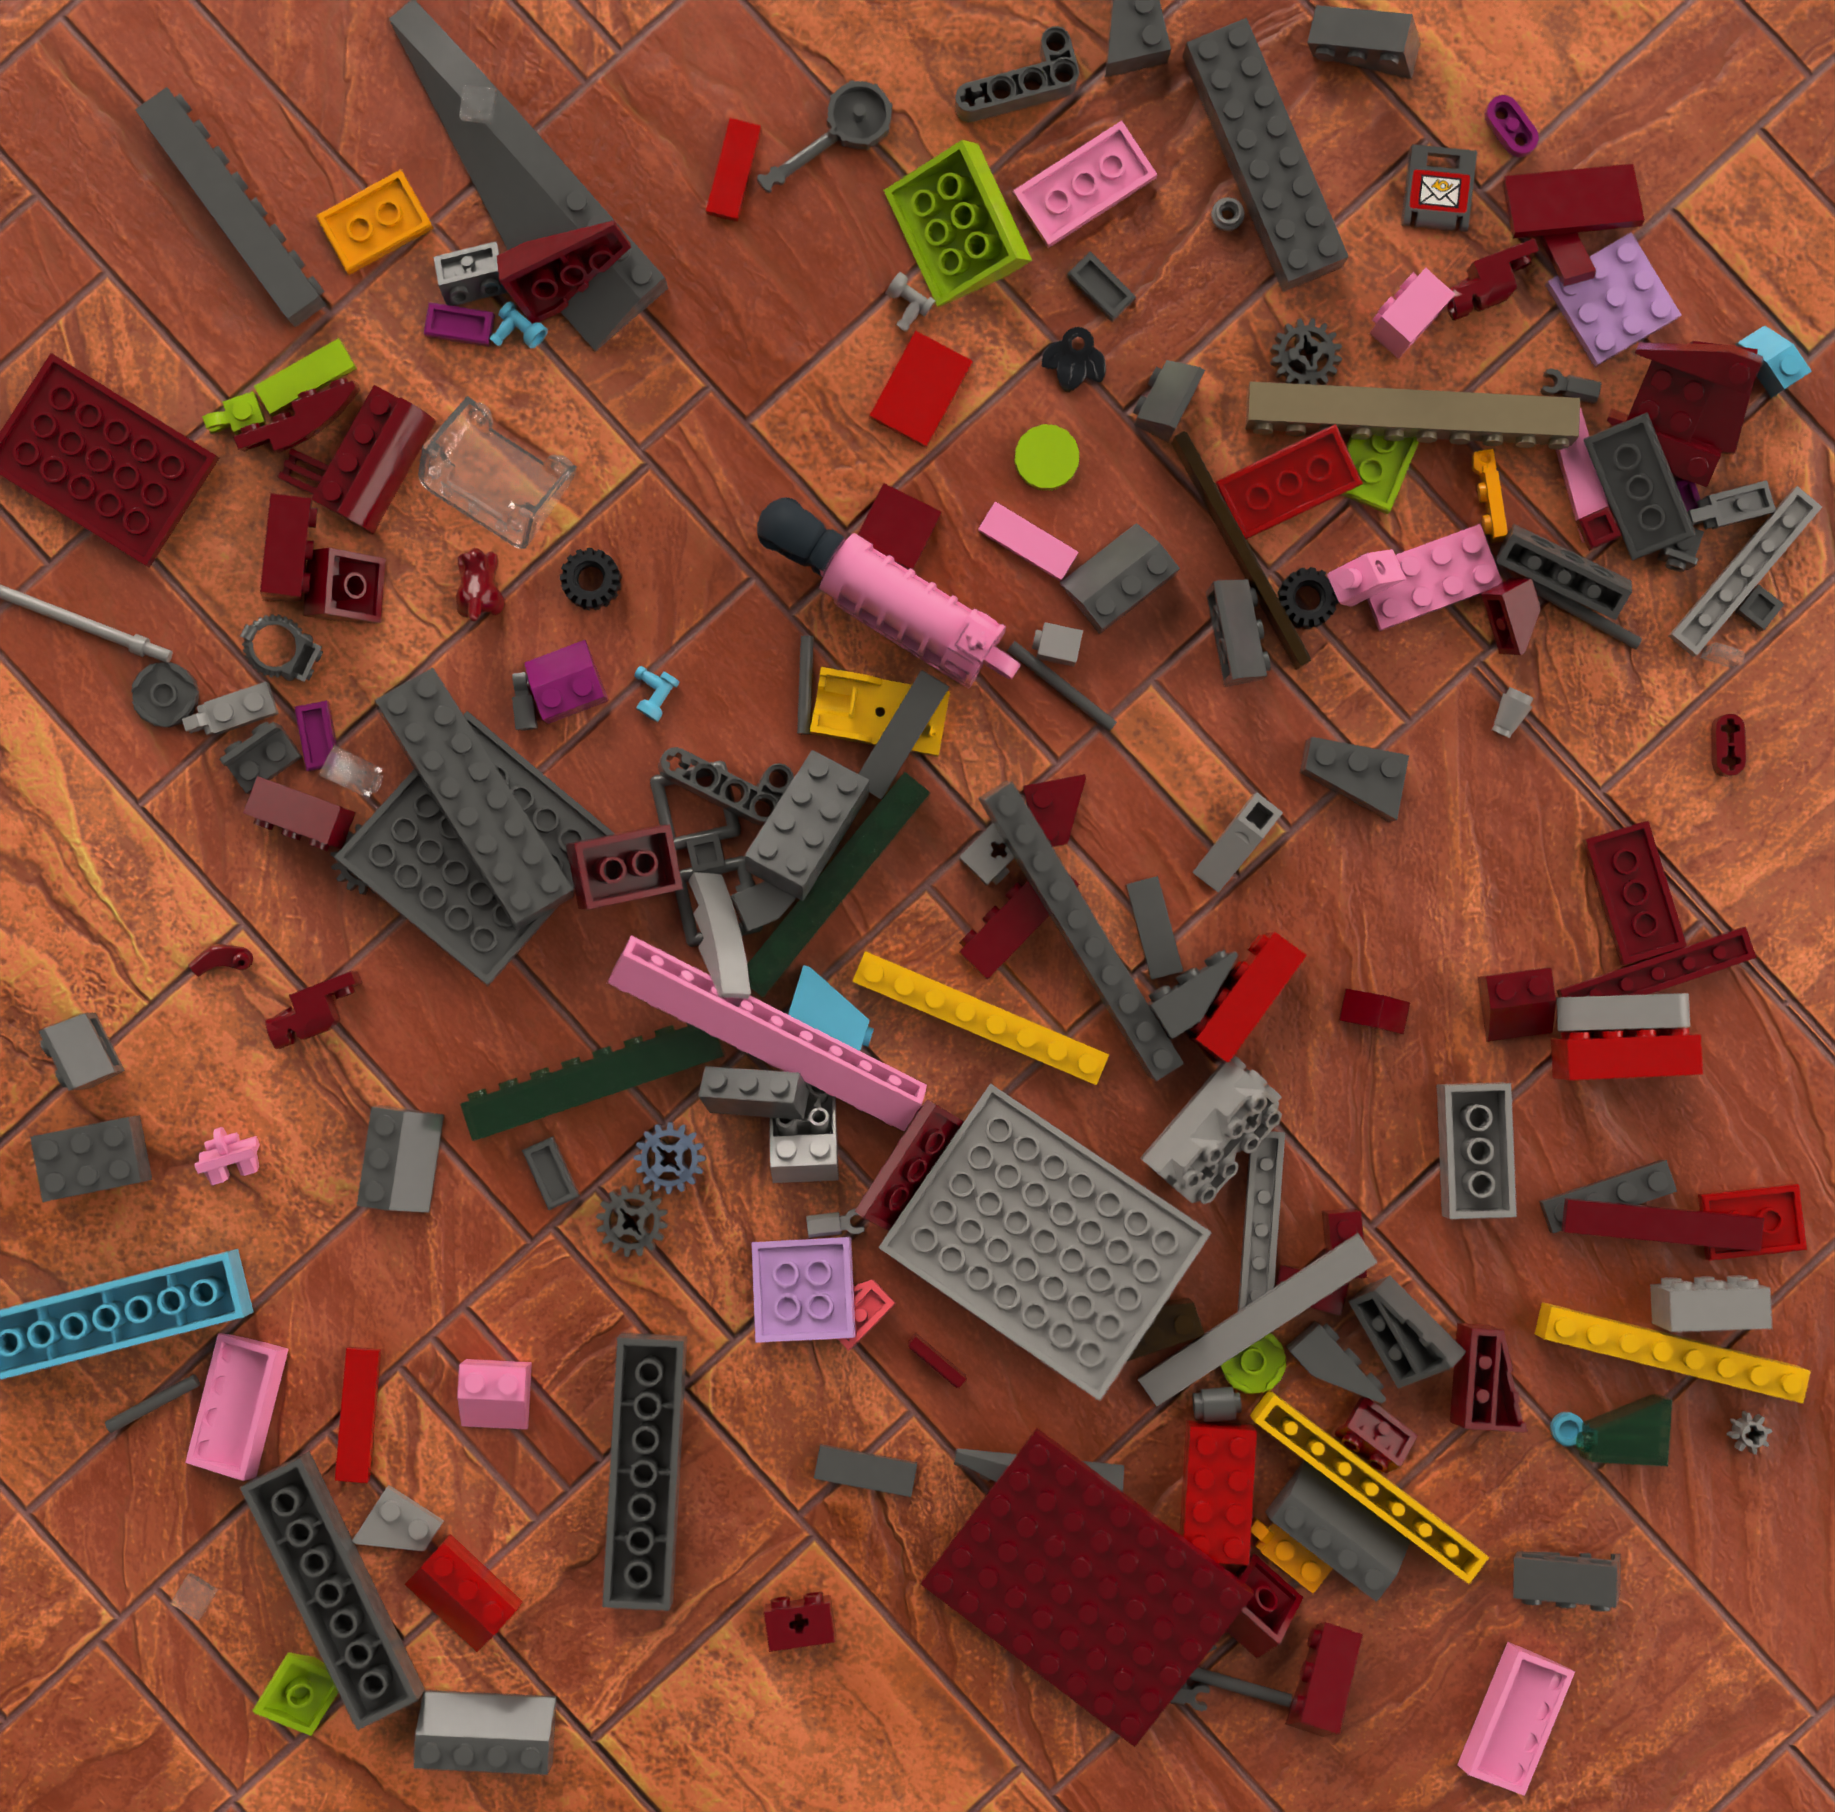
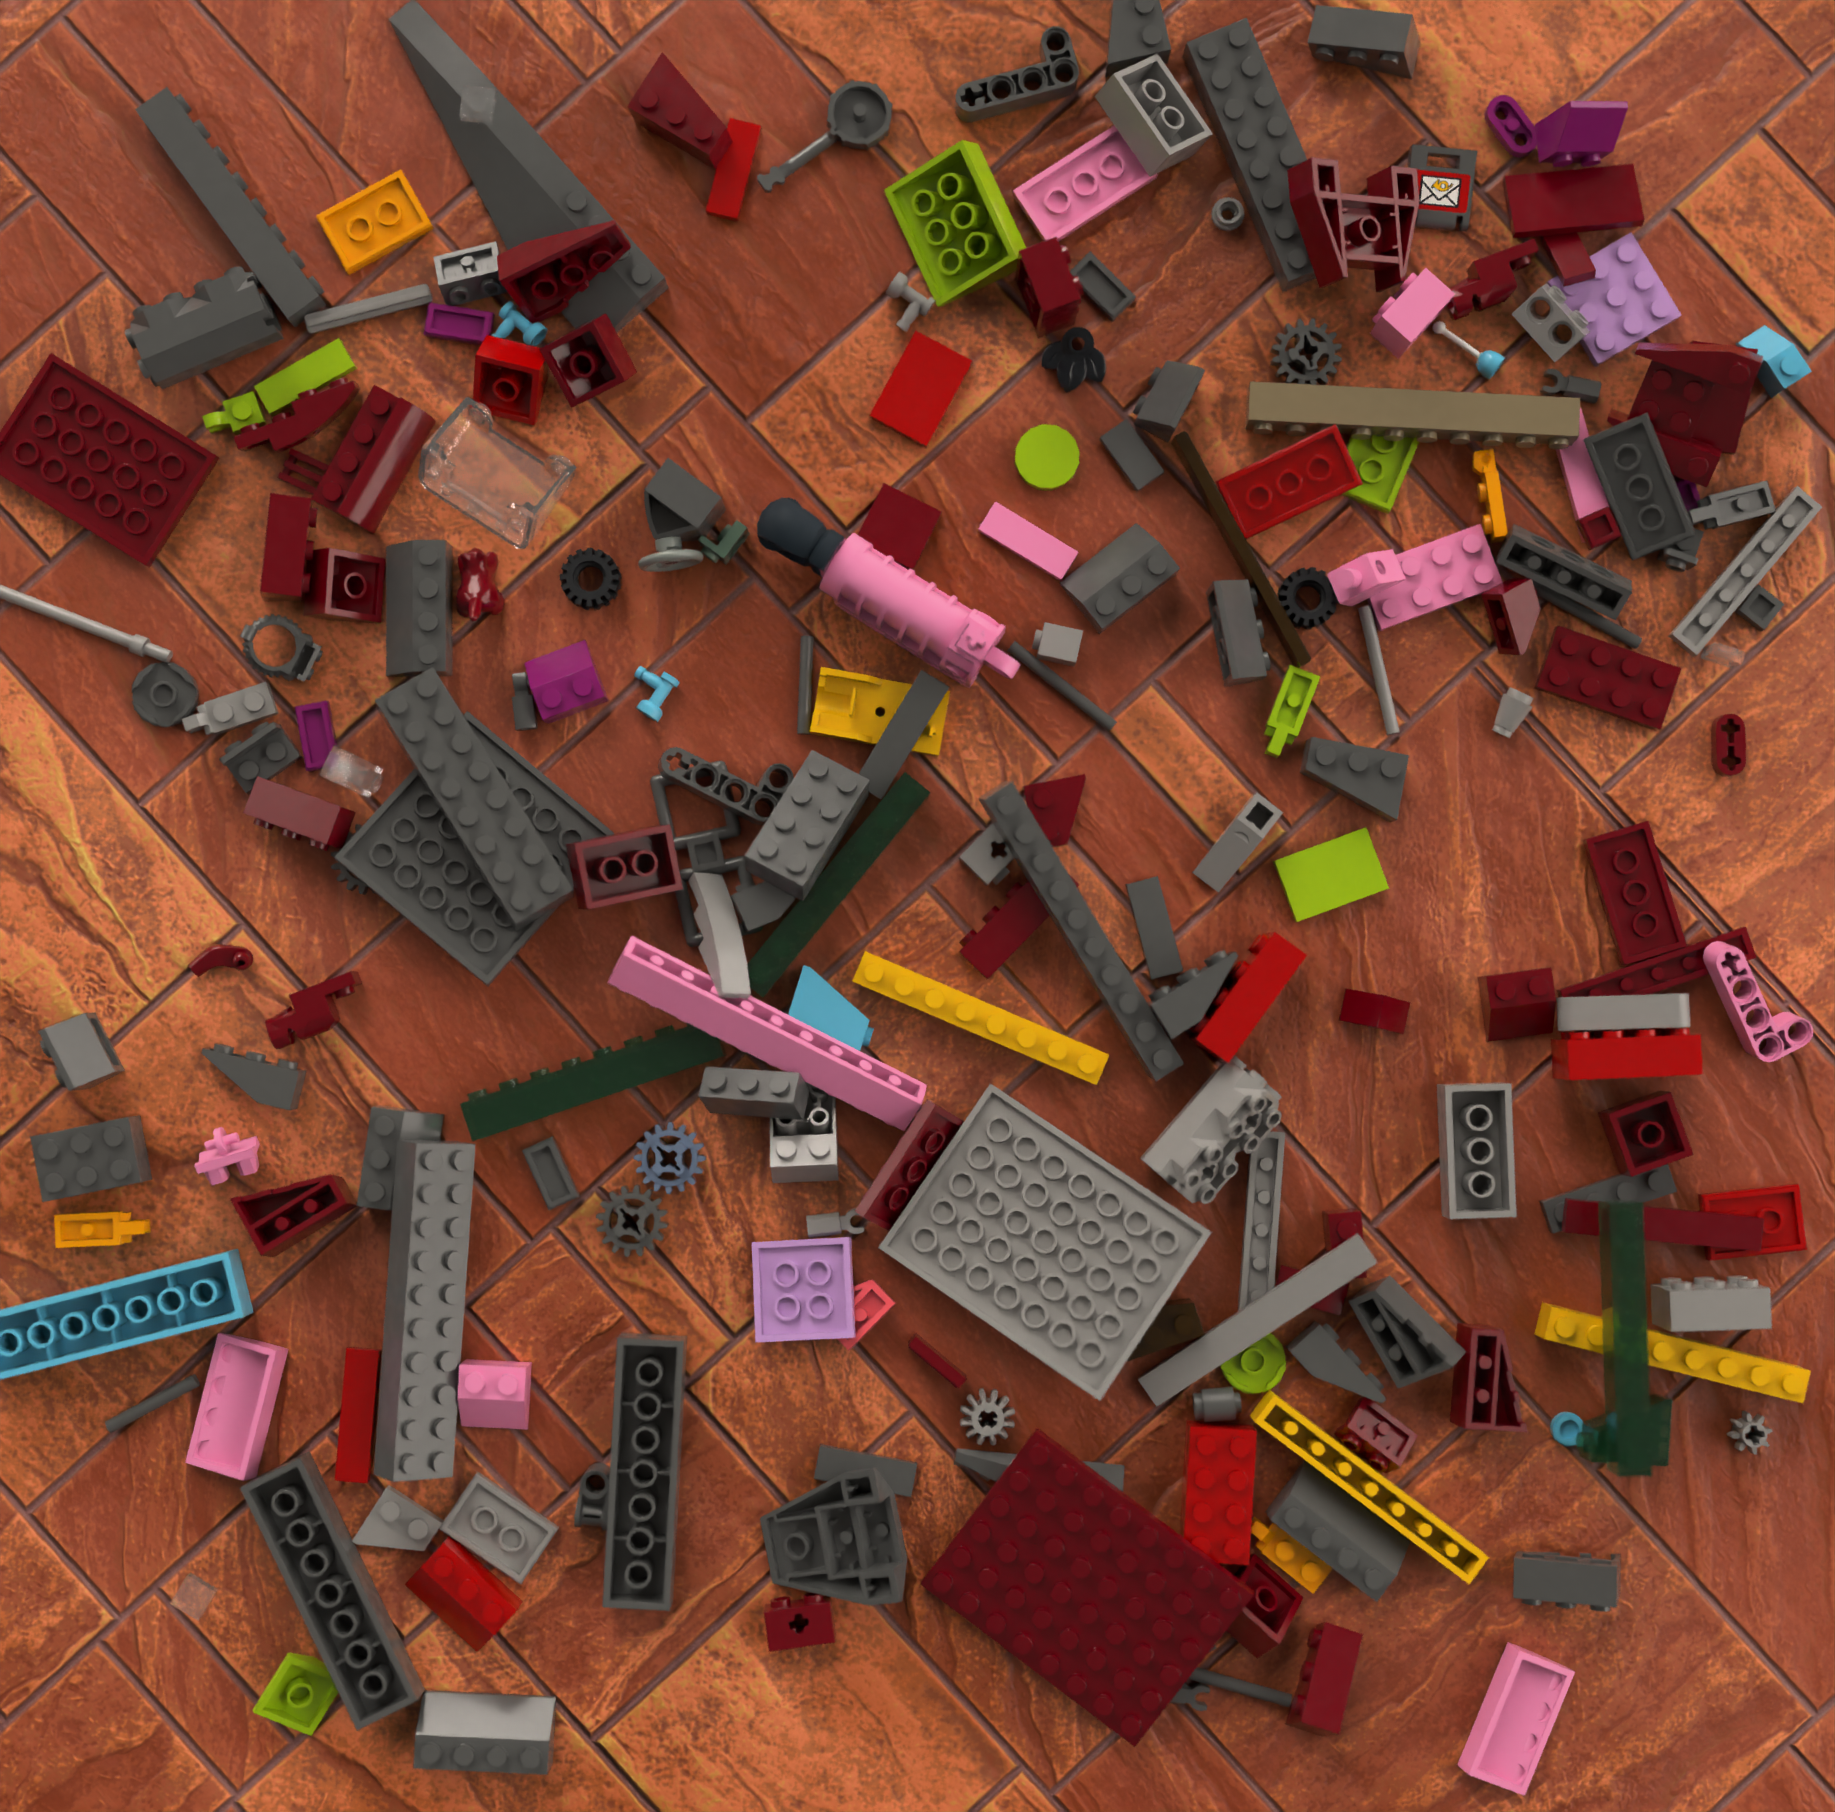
(97, 1228): none -> light orange hinge
(205, 330): none -> dark grey brick
(264, 1081): none -> dark grey slope
(292, 1212): none -> dark red wedge
(368, 308): none -> light grey axle
(419, 608): none -> dark grey slope
(424, 1310): none -> dark grey brick
(499, 1527): none -> light grey tile
(510, 379): none -> red slope
(588, 360): none -> dark red slope
(593, 1501): none -> dark grey piece
(678, 114): none -> dark red wedge
(678, 511): none -> dark grey piece
(730, 541): none -> sand green bracket
(840, 1540): none -> dark grey wedge
(987, 1405): none -> light grey gear
(1048, 286): none -> dark red brick
(1131, 455): none -> dark grey tile
(1153, 114): none -> light grey brick
(1289, 708): none -> lime hinge
(1331, 874): none -> lime tile
(1353, 228): none -> dark red wedge
(1378, 670): none -> light grey bar
(1487, 361): none -> hinge
(1544, 329): none -> light grey brick
(1580, 132): none -> magenta slope
(1607, 678): none -> dark red plate
(1625, 1338): none -> clear green brick
(1645, 1133): none -> dark red brick
(1750, 998): none -> bright pink beam

